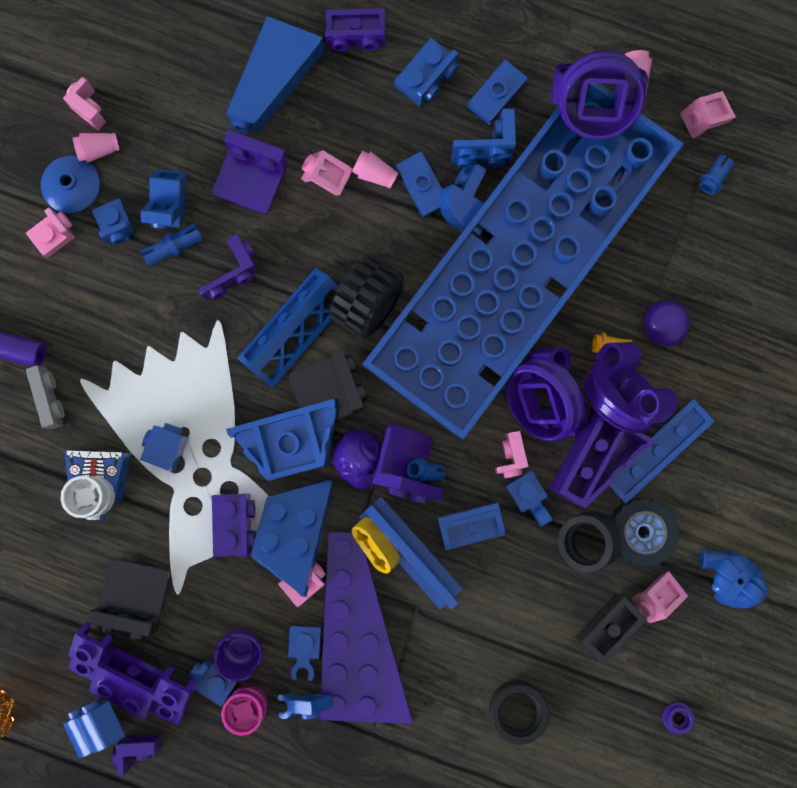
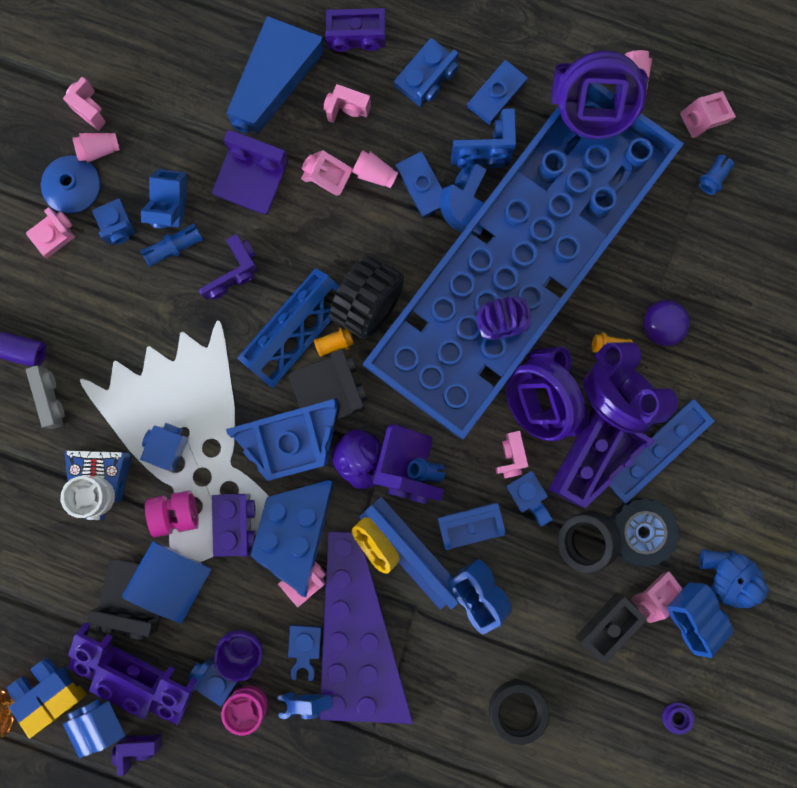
(47, 701): none -> hips
(161, 517): none -> dark pink wheel
(166, 582): none -> blue slope
(334, 342): none -> light orange pin
(348, 100): none -> bright pink bracket
(484, 601): none -> blue brick
(504, 318): none -> dark purple gear
(700, 619): none -> blue brick

